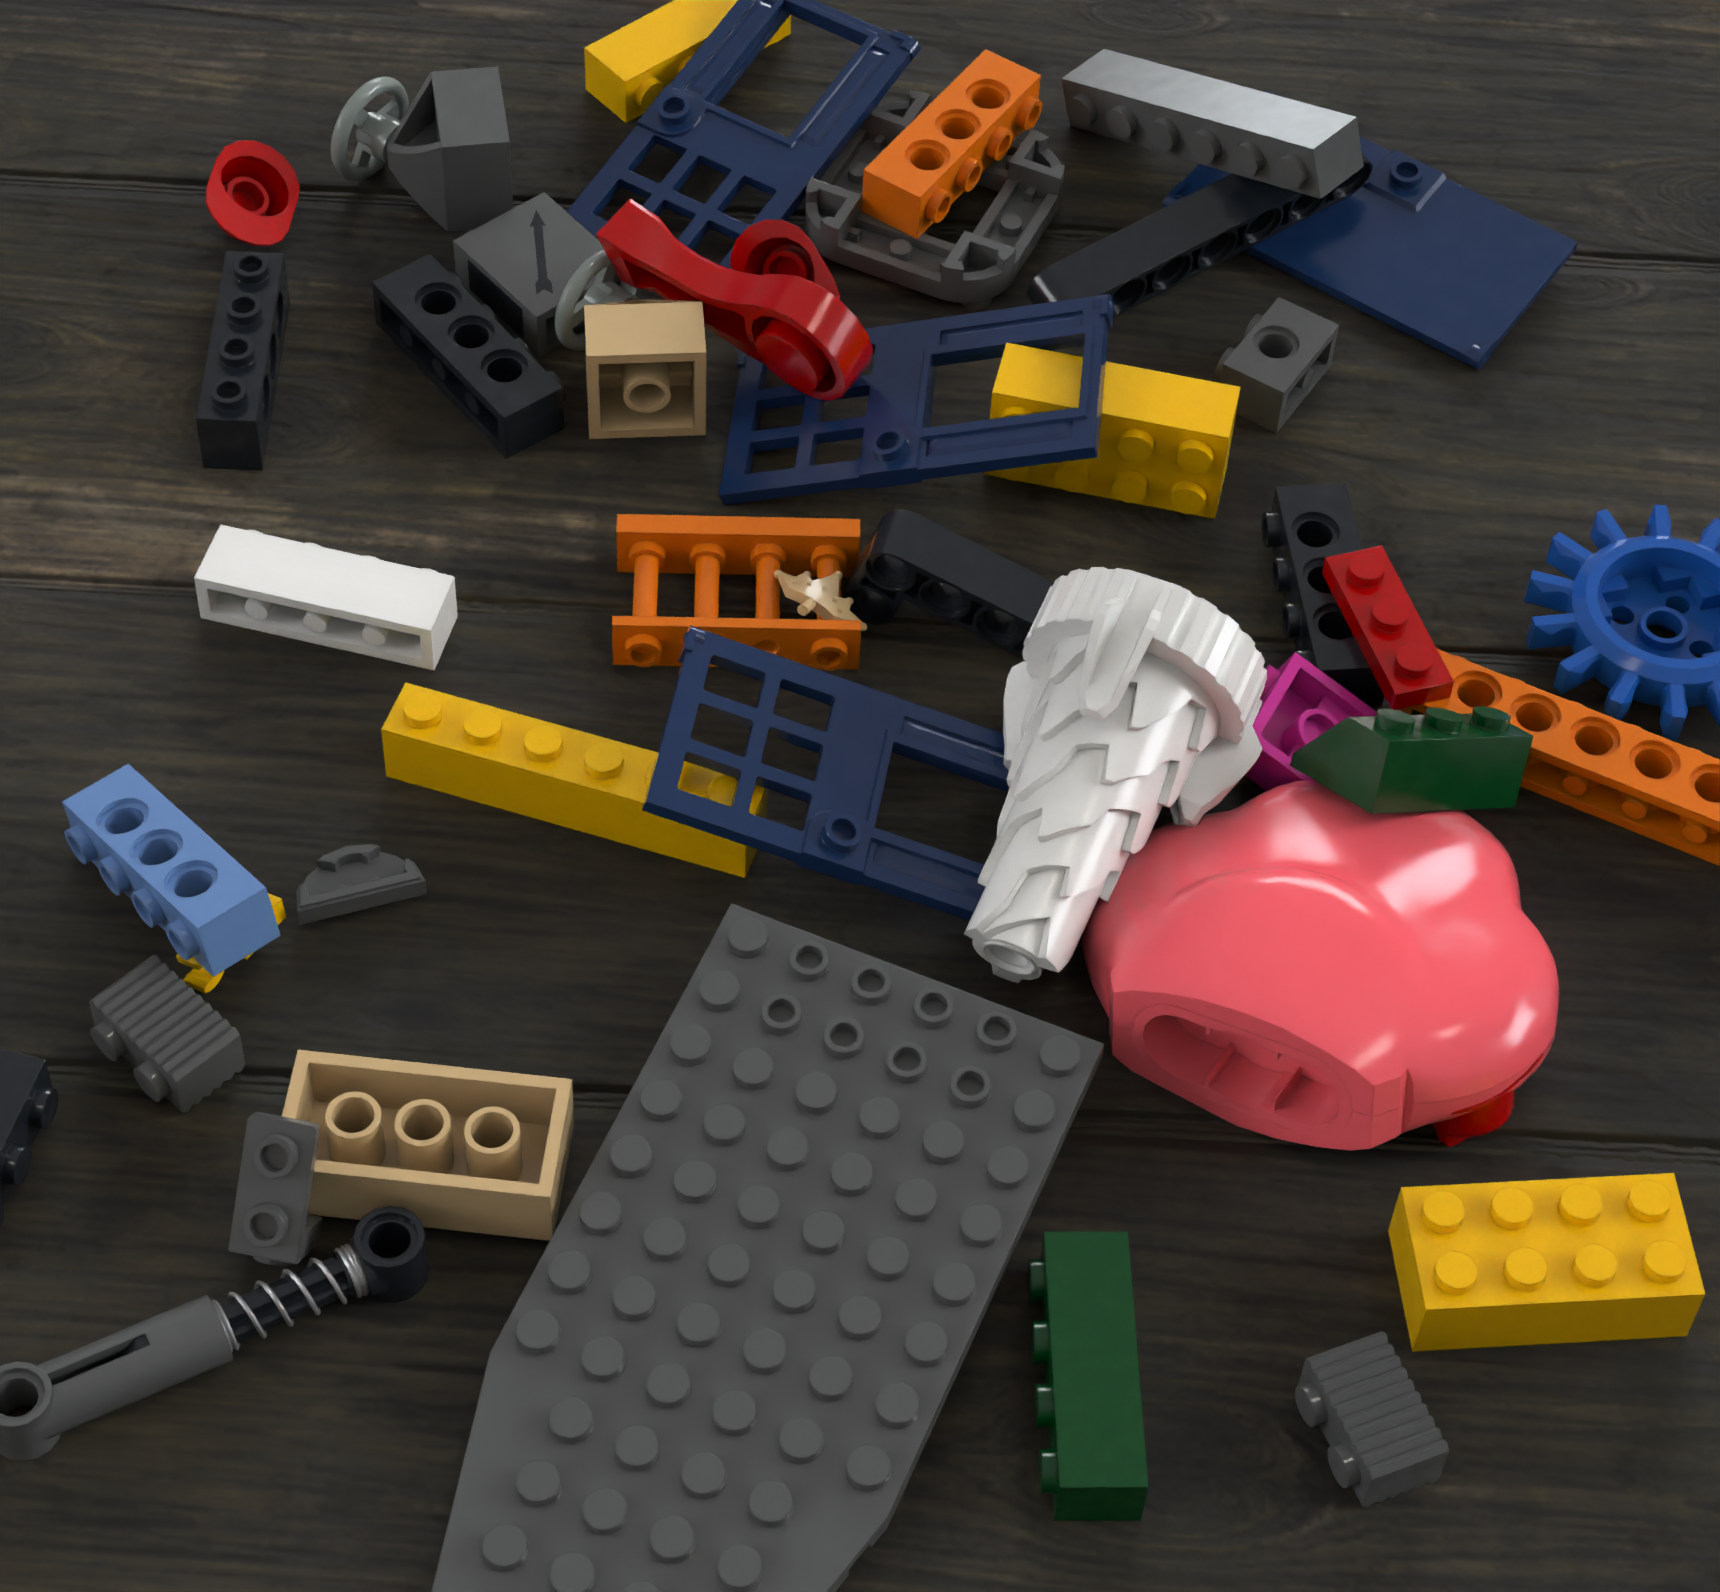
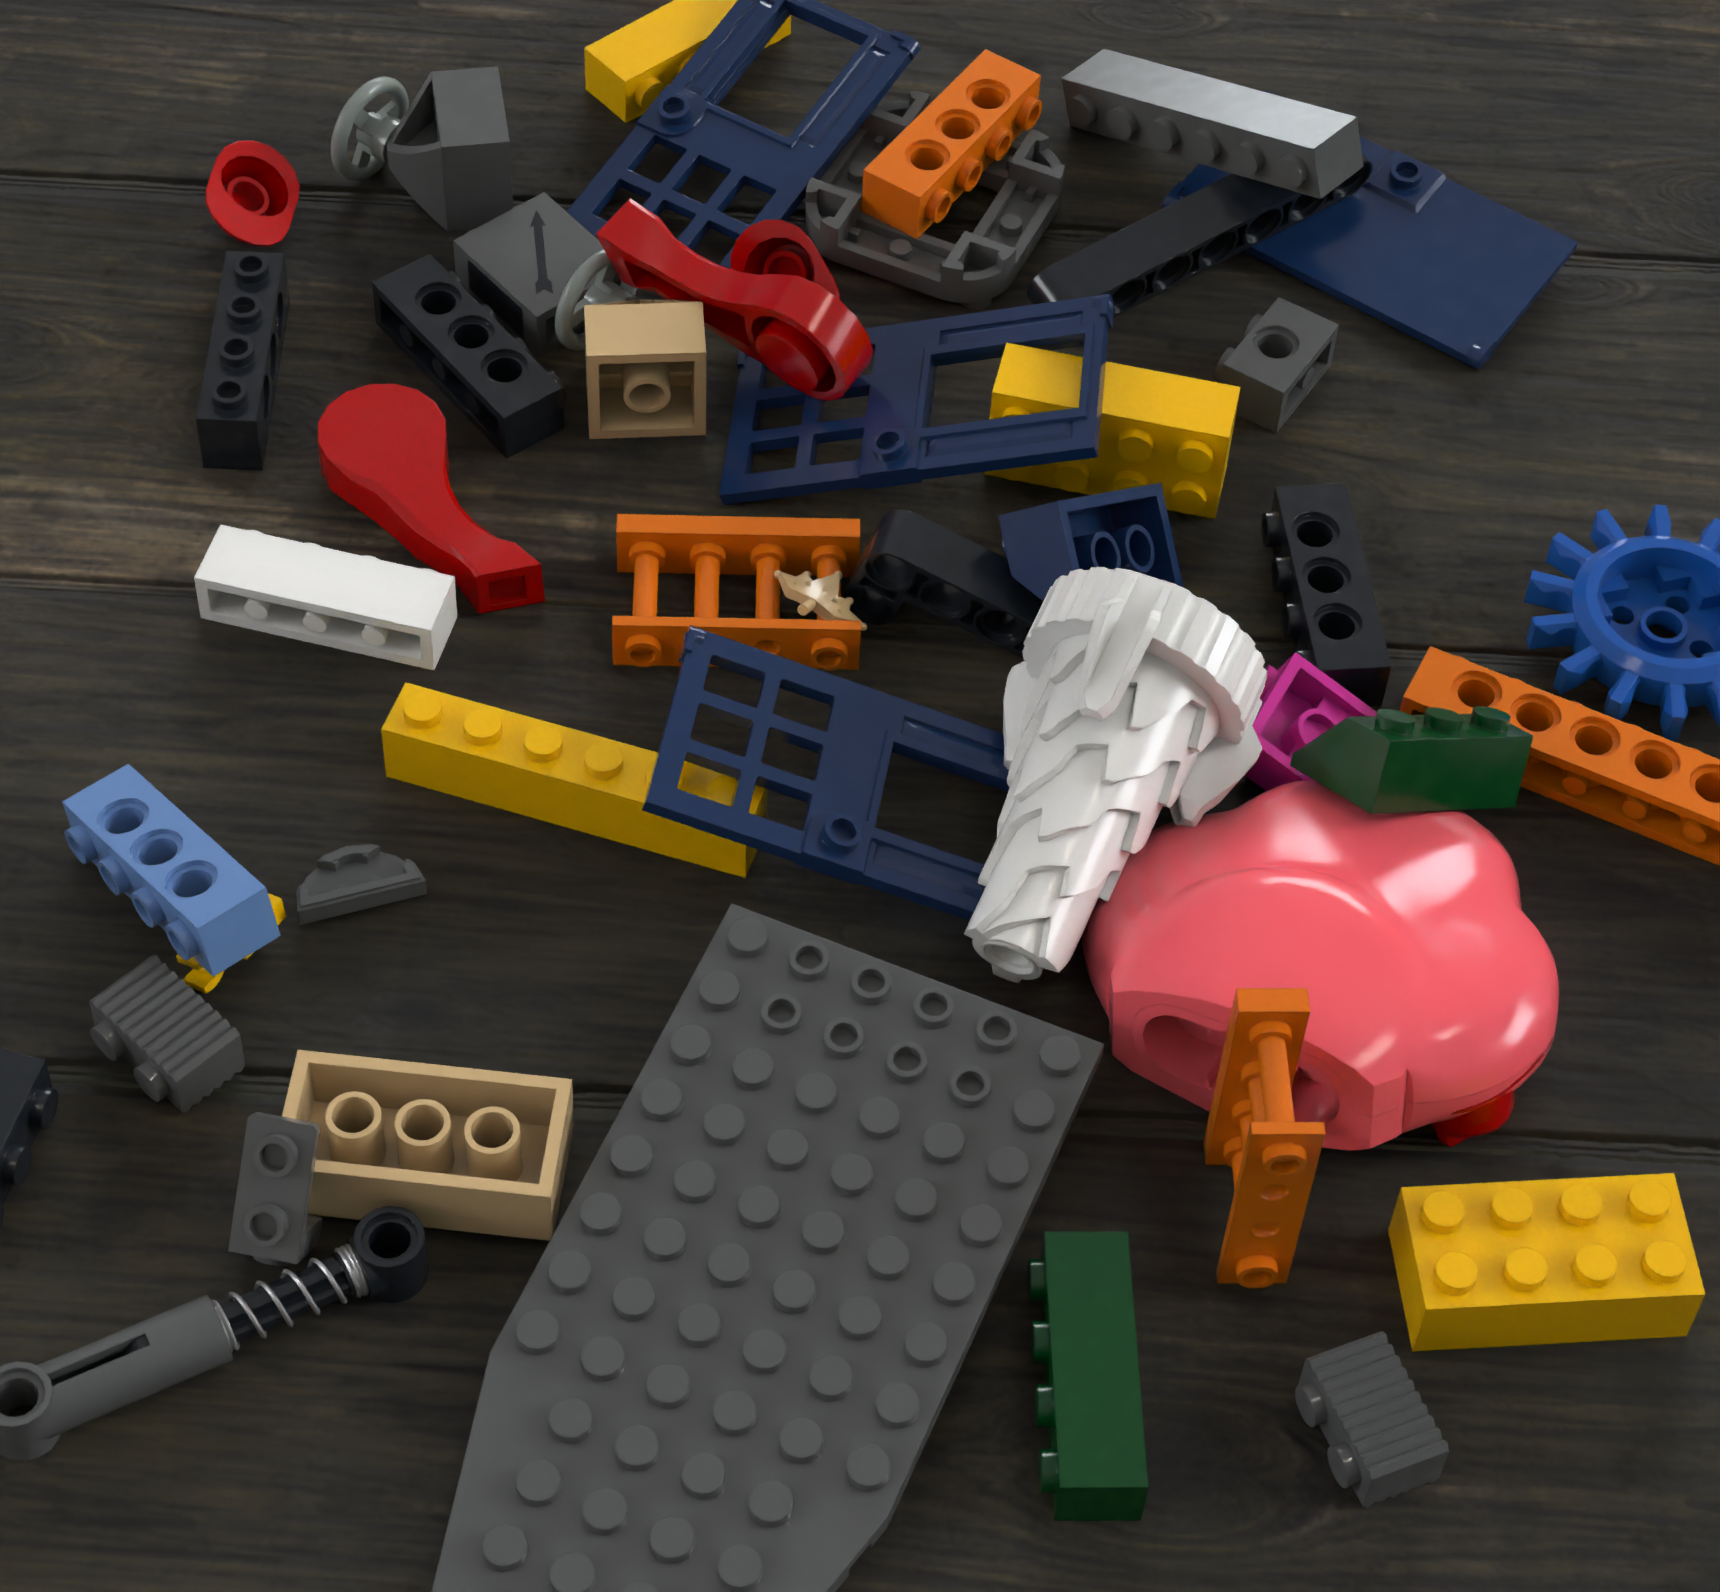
(391, 461): none -> red animal
(1096, 530): none -> dark blue slope
(1258, 1137): none -> orange fence
(1387, 628): red plate -> none

